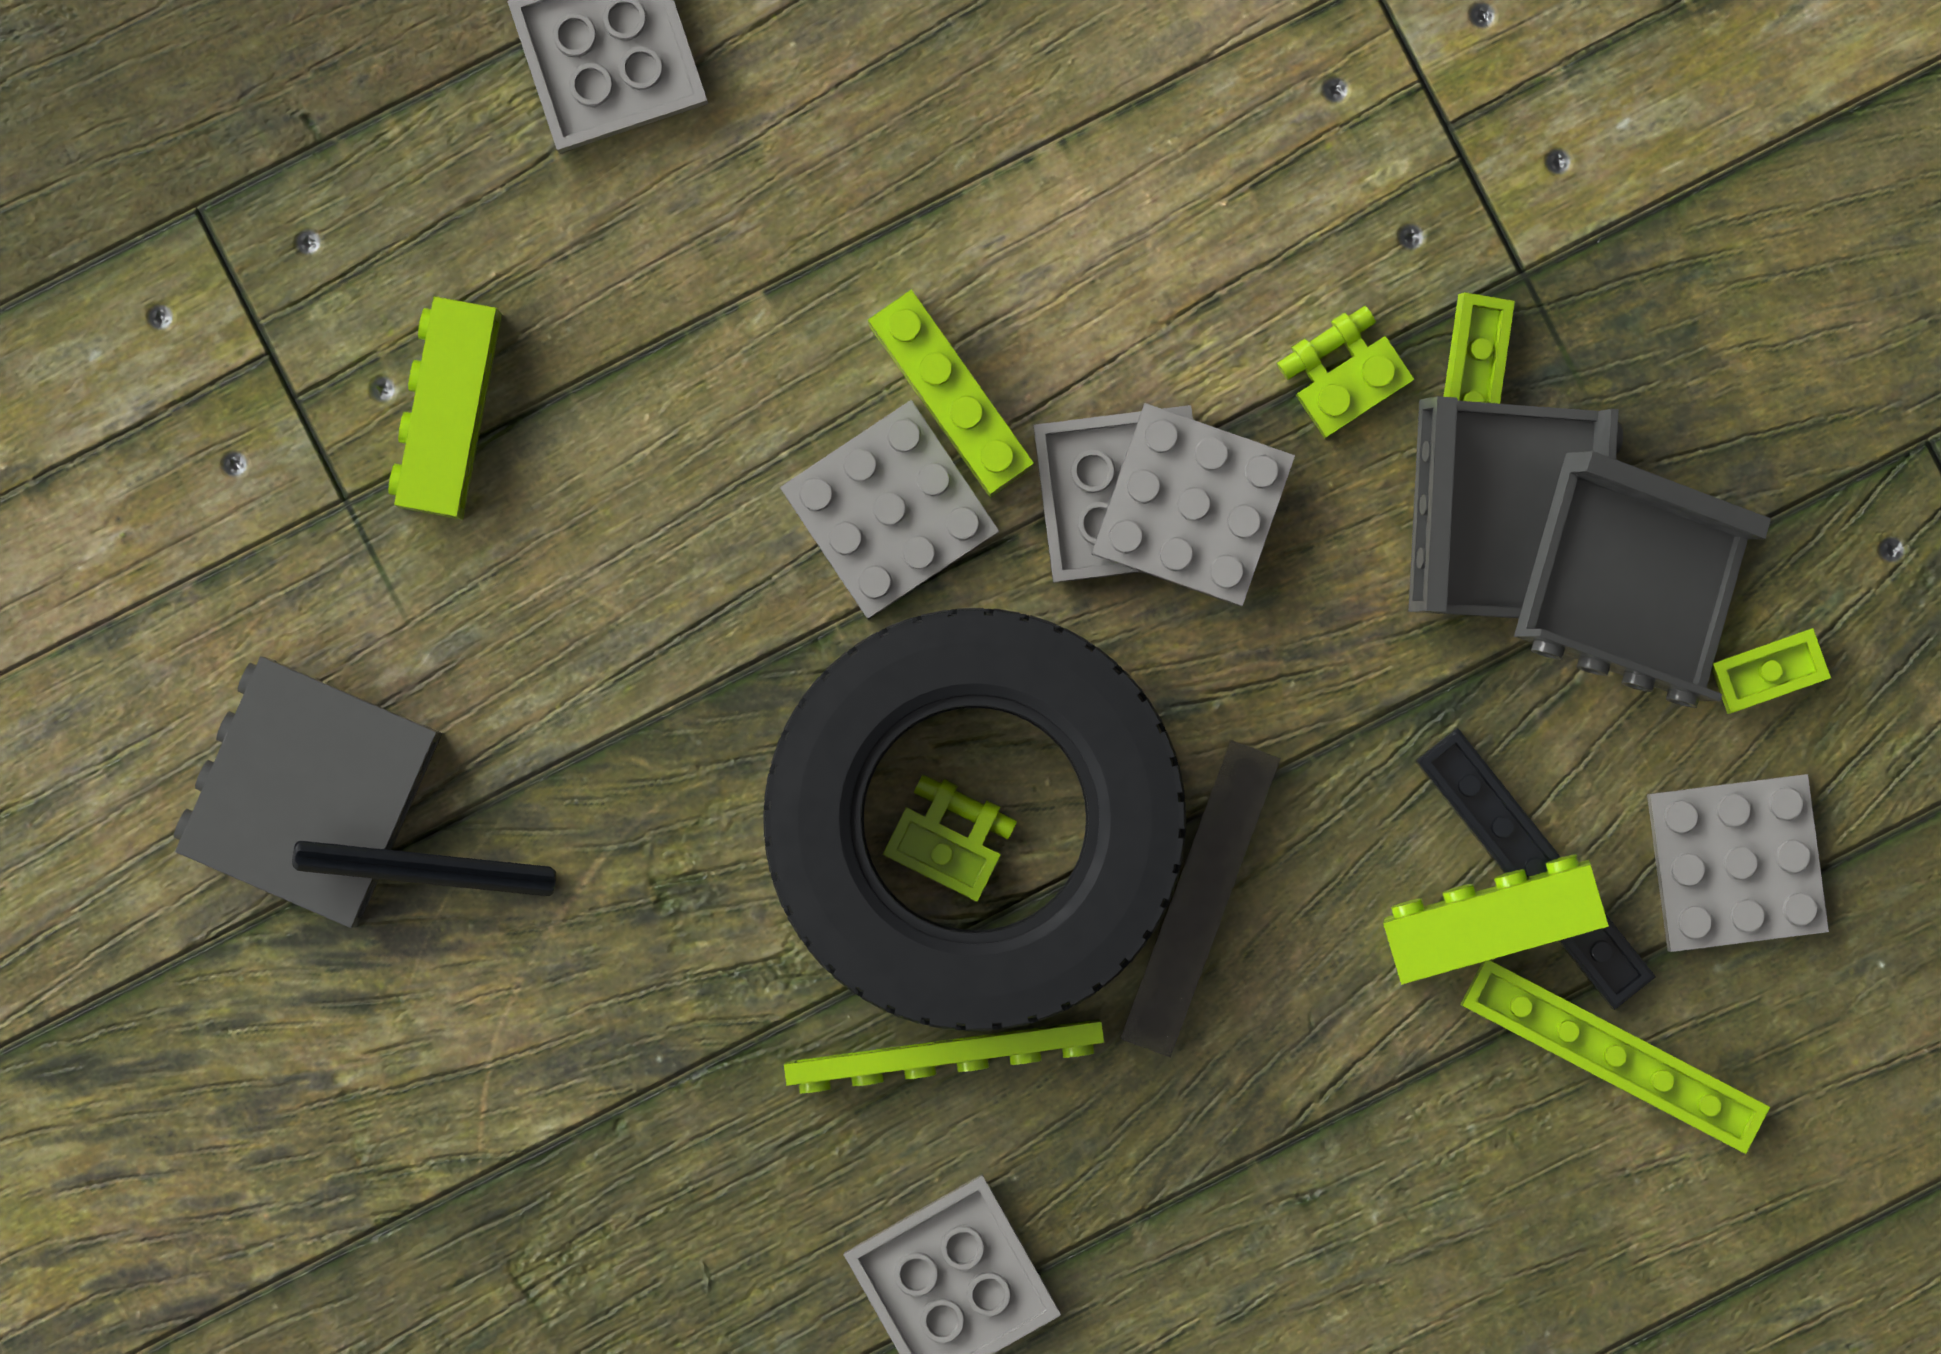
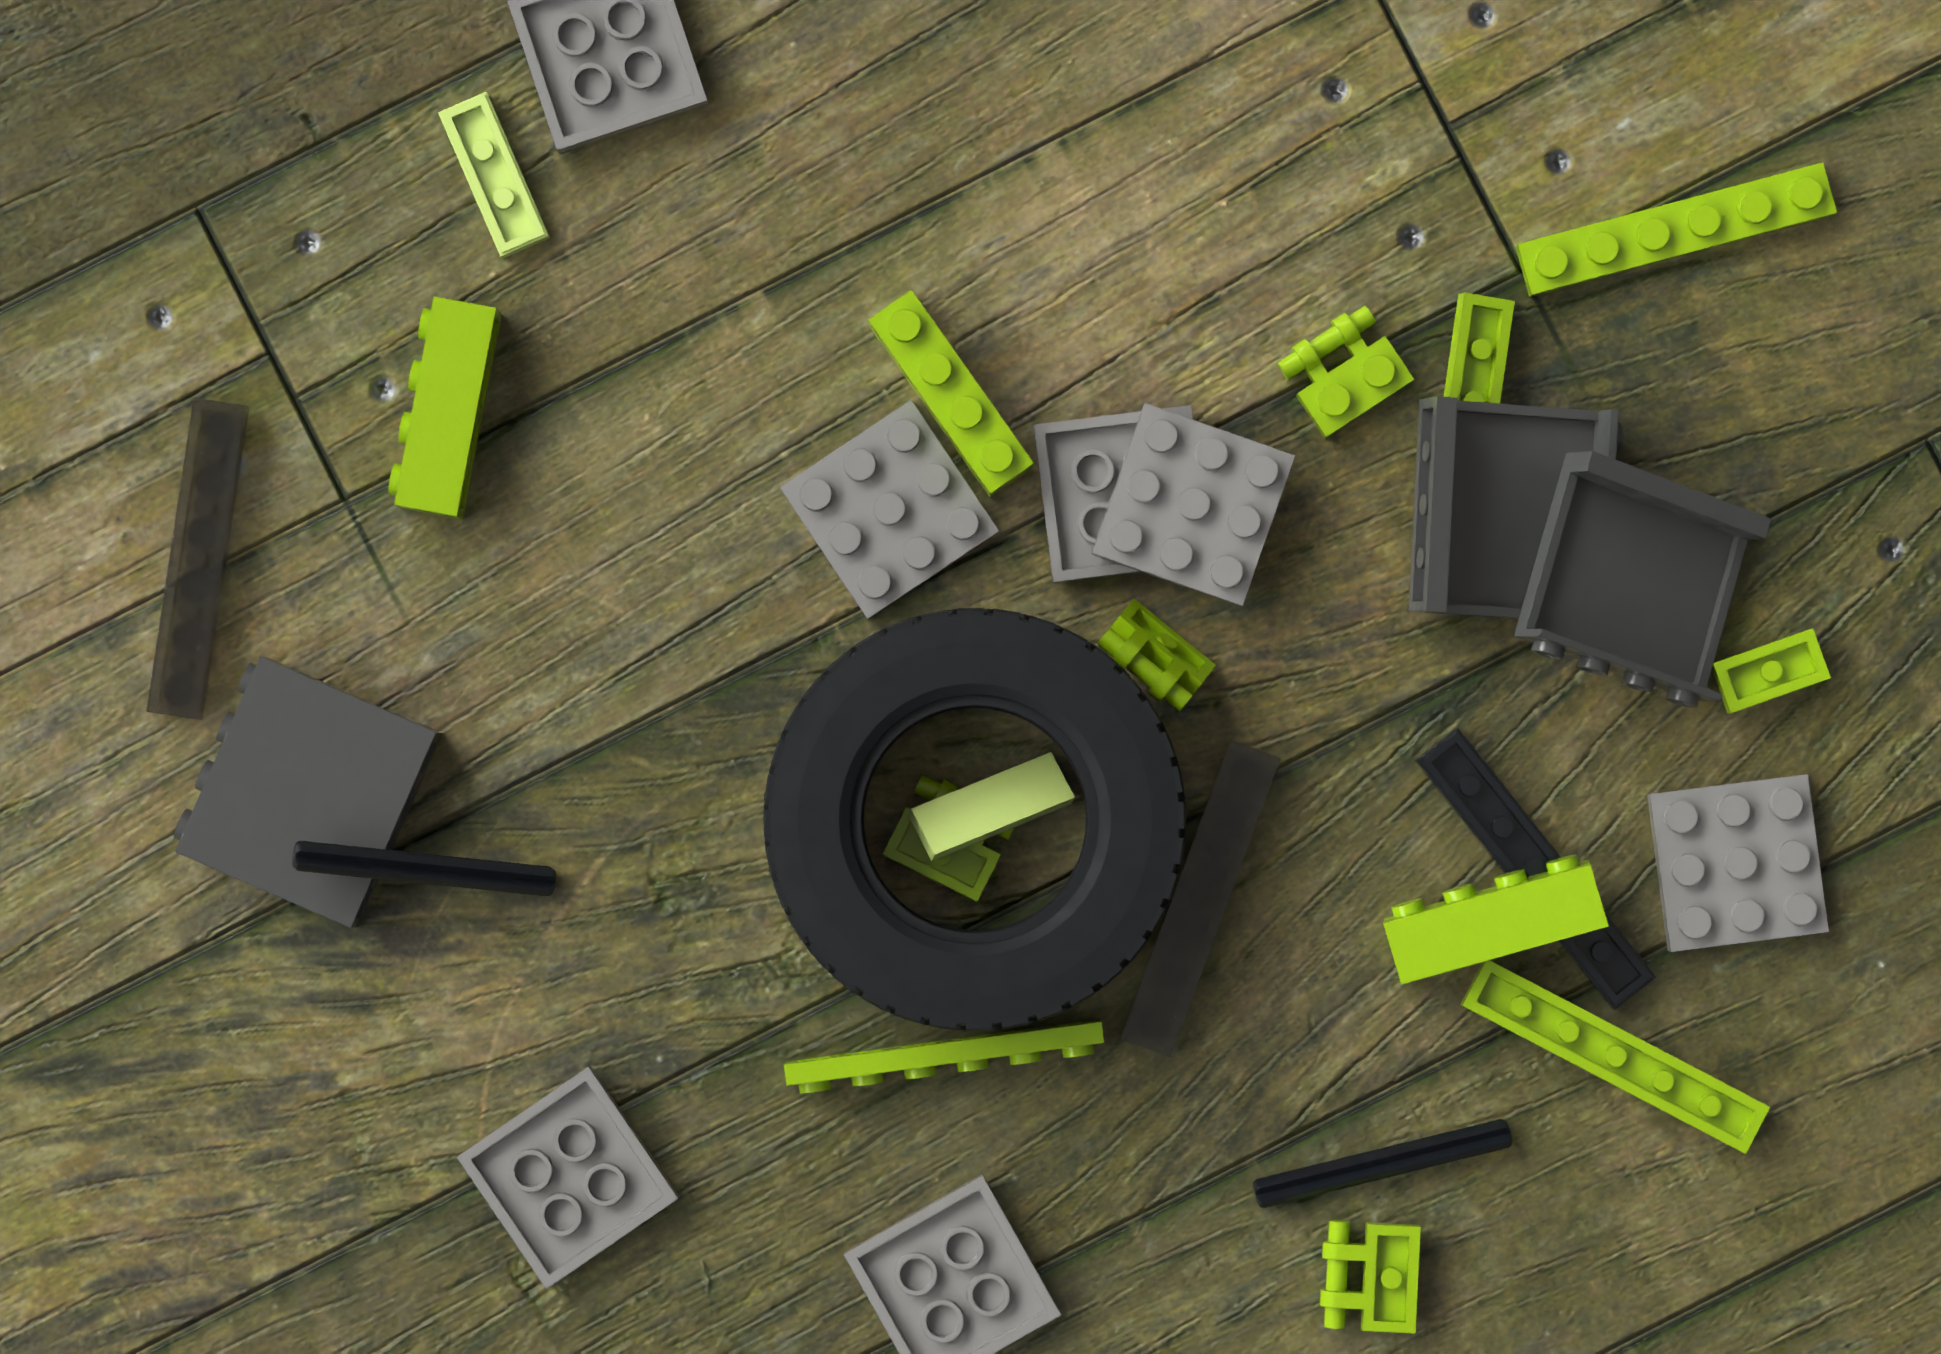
(197, 559): none -> clear smoke plate
(494, 175): none -> yellowish green tile
(568, 1177): none -> light grey plate
(991, 806): none -> yellowish green tile
(1156, 655): none -> lime plate
(1382, 1163): none -> black axle
(1389, 1276): none -> lime plate
(1676, 229): none -> lime plate

